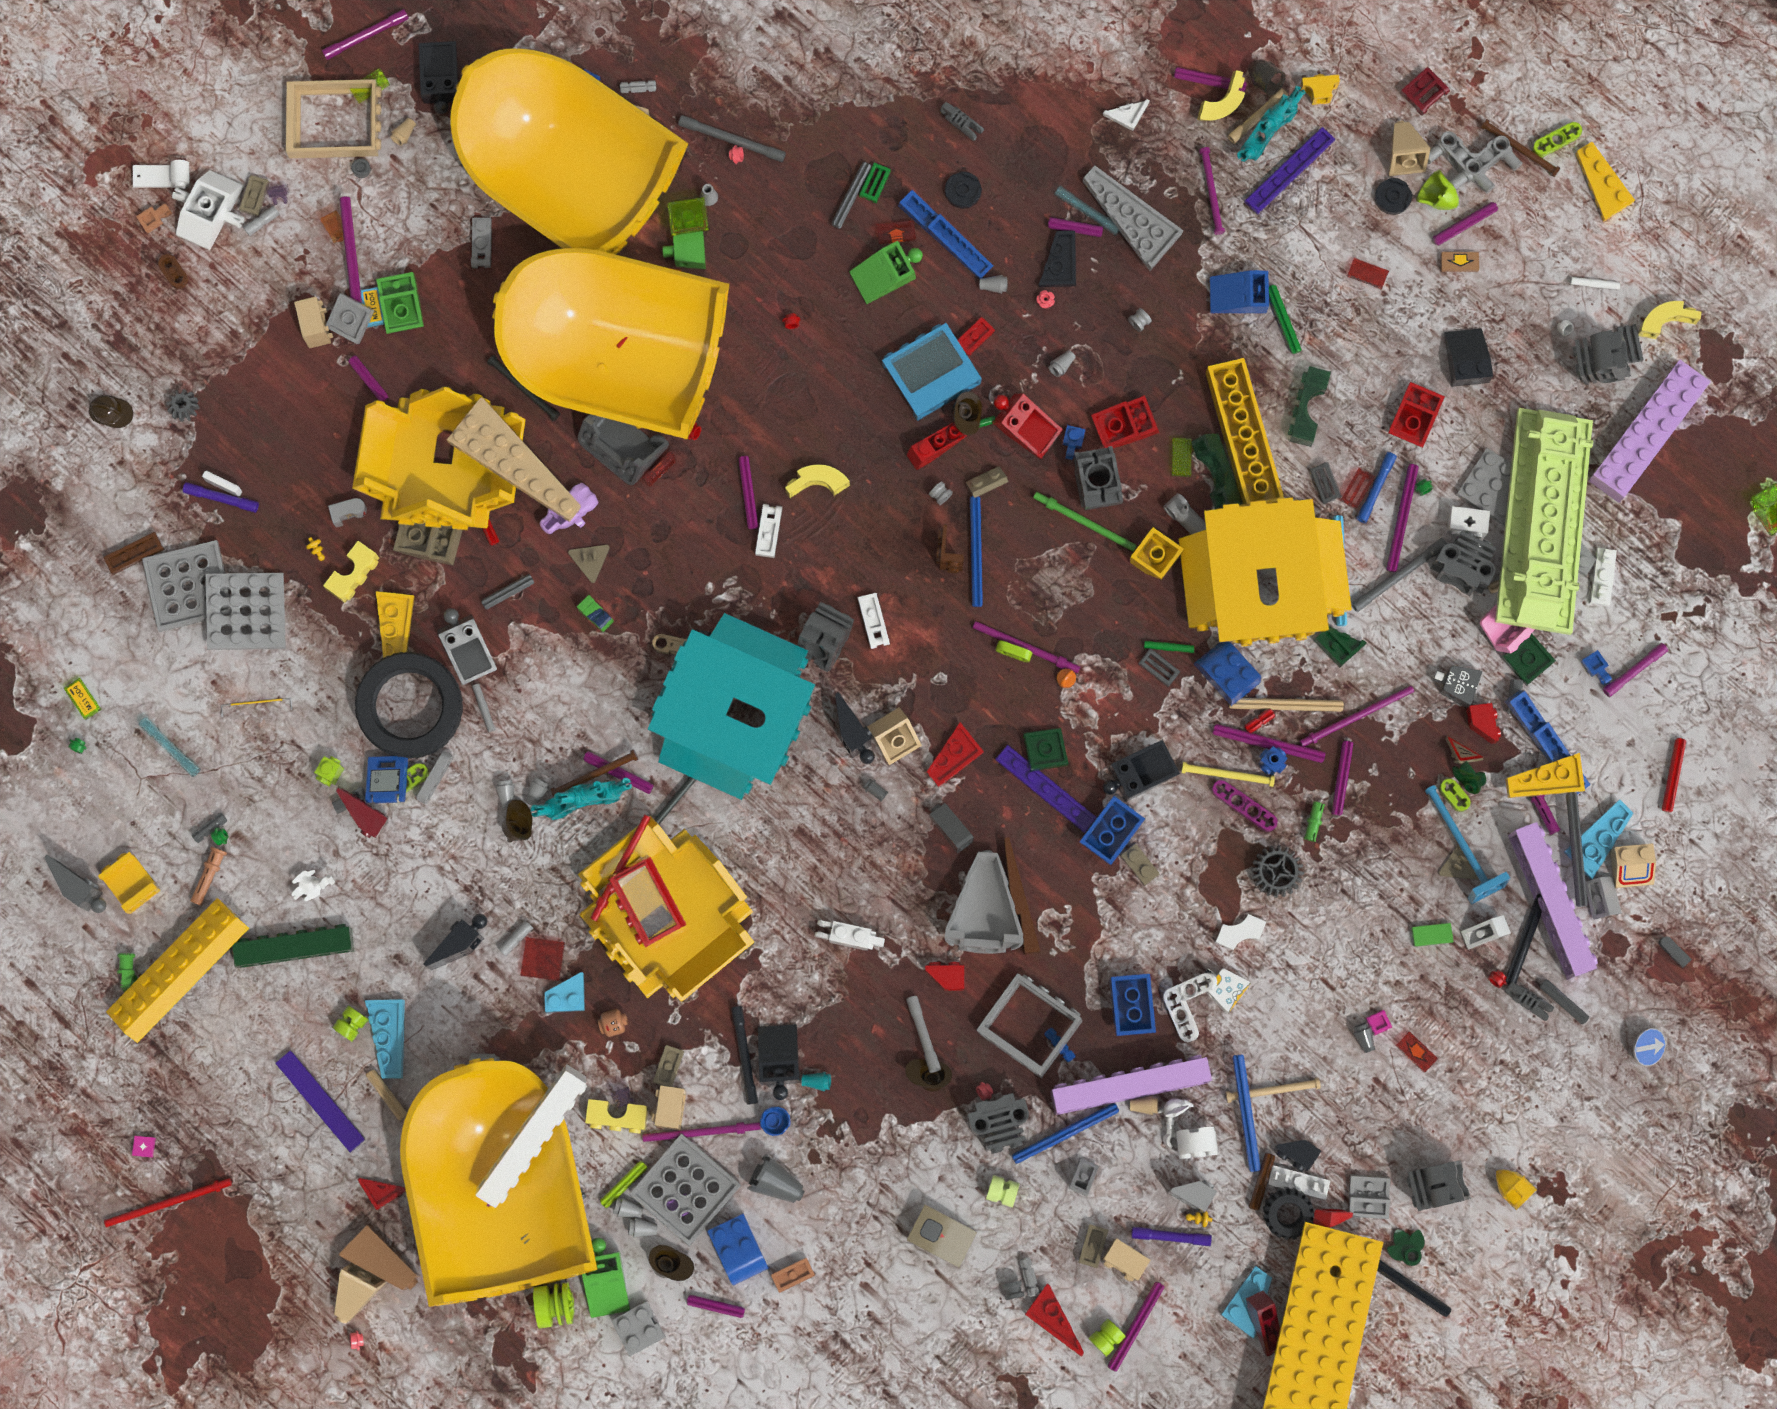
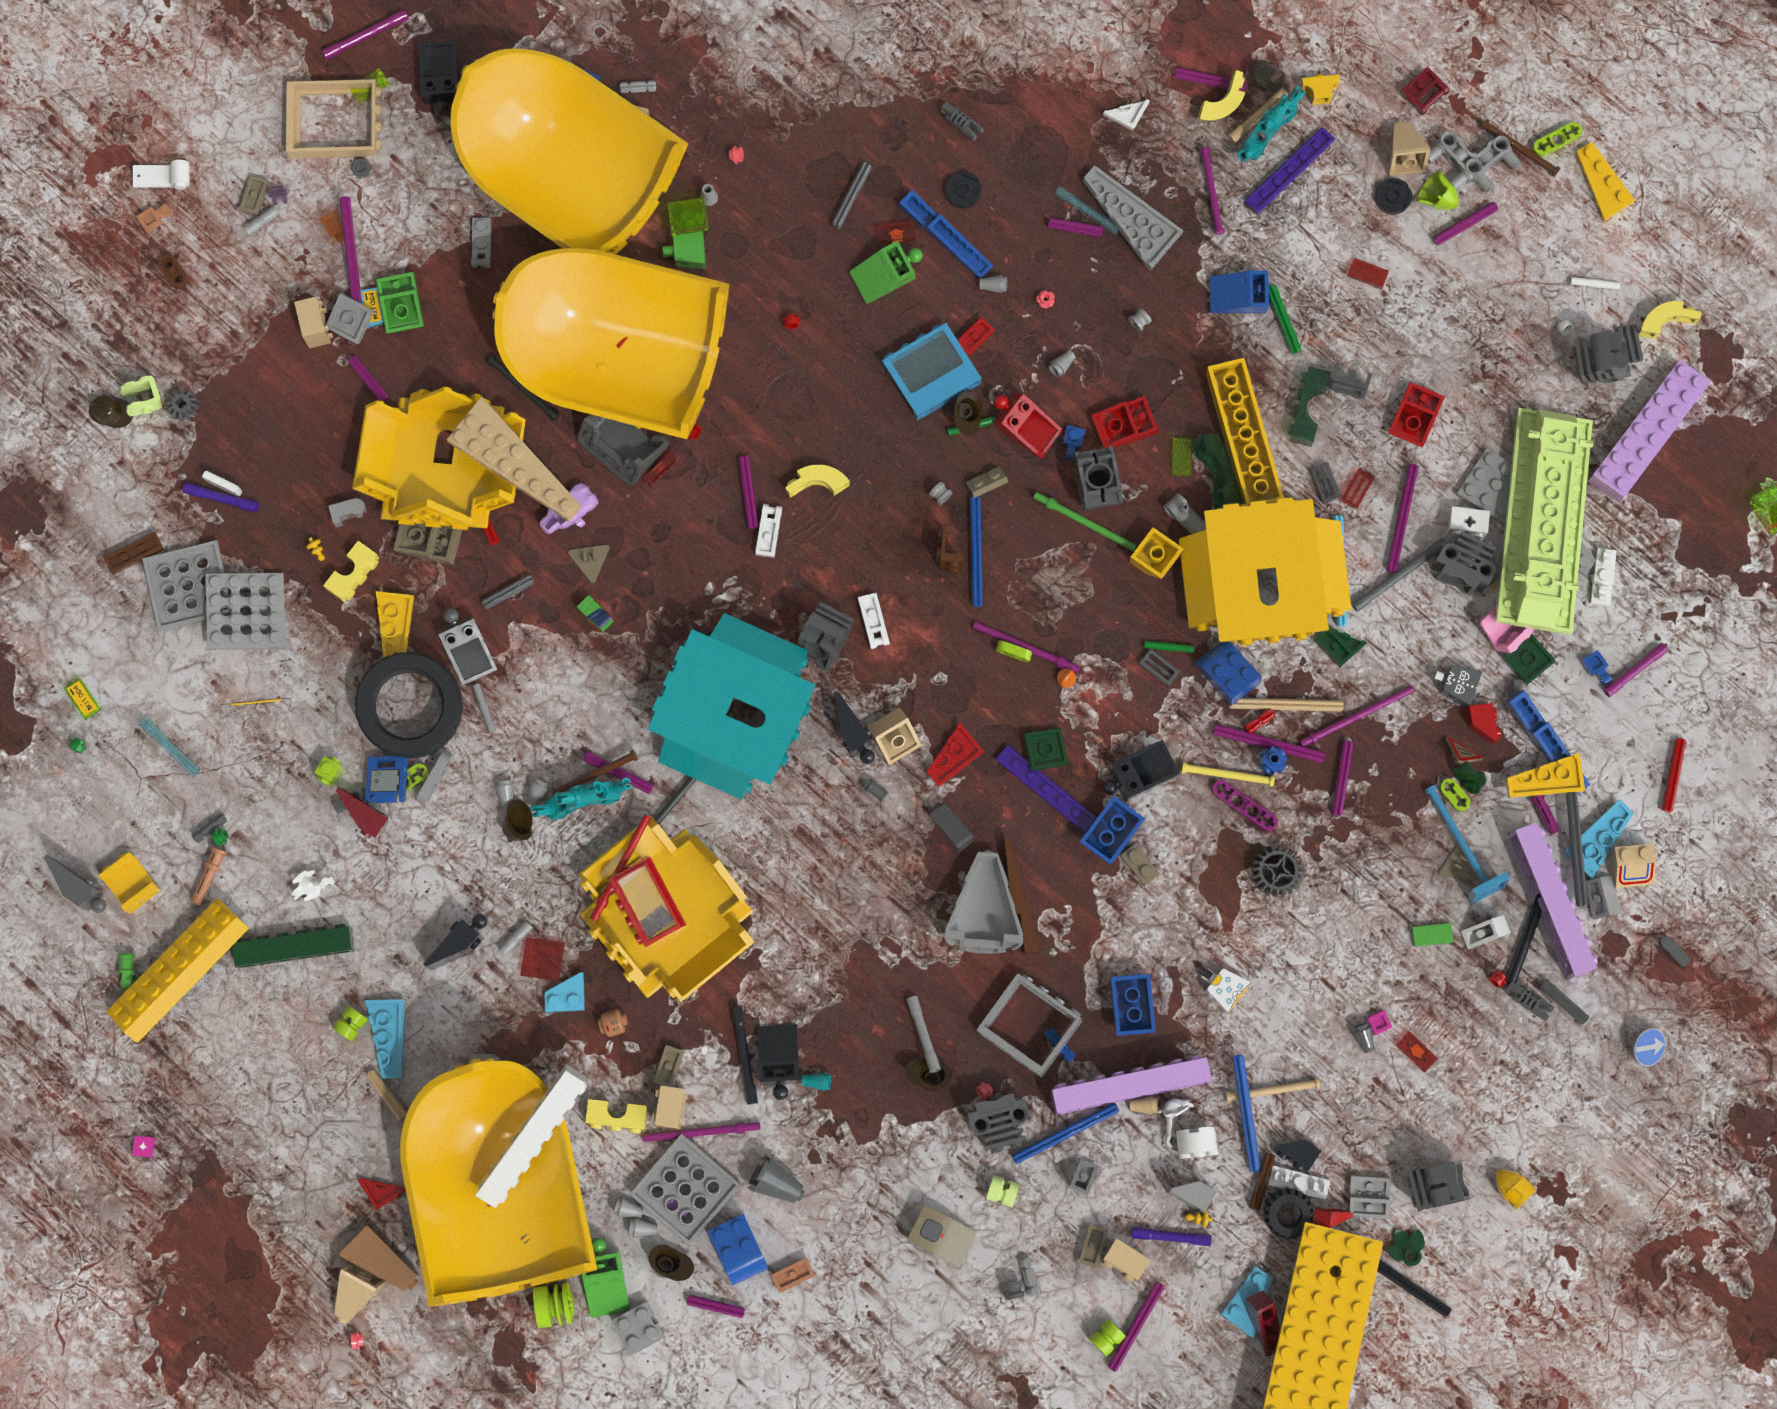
(145, 407): none -> yellowish green piece
(203, 224): white slope -> none
(216, 1186): red bar -> none
(320, 1101): dark purple tile -> none
(402, 133): tan cone -> none
(622, 1097): clear purple wheel -> none
(623, 1184): lime axle -> none
(672, 646): tan piece -> none
(769, 152): dark grey piece -> none
(775, 1120): blue hair -> none
(850, 935): white hinge -> none
(869, 196): green tile -> none
(934, 446): red slope -> none
(948, 977): red slope -> none
(1050, 1316): red wing -> none
(1061, 263): black wing -> none
(1182, 997): white beam -> none
(1249, 929): white tile -> none
(1314, 821): bright green pin -> none
(1349, 386): none -> dark grey window
(1367, 506): blue piece -> none
(1424, 487): green plate -> none
(1459, 261): medium nougat tile -> none
(1468, 357): black slope -> none

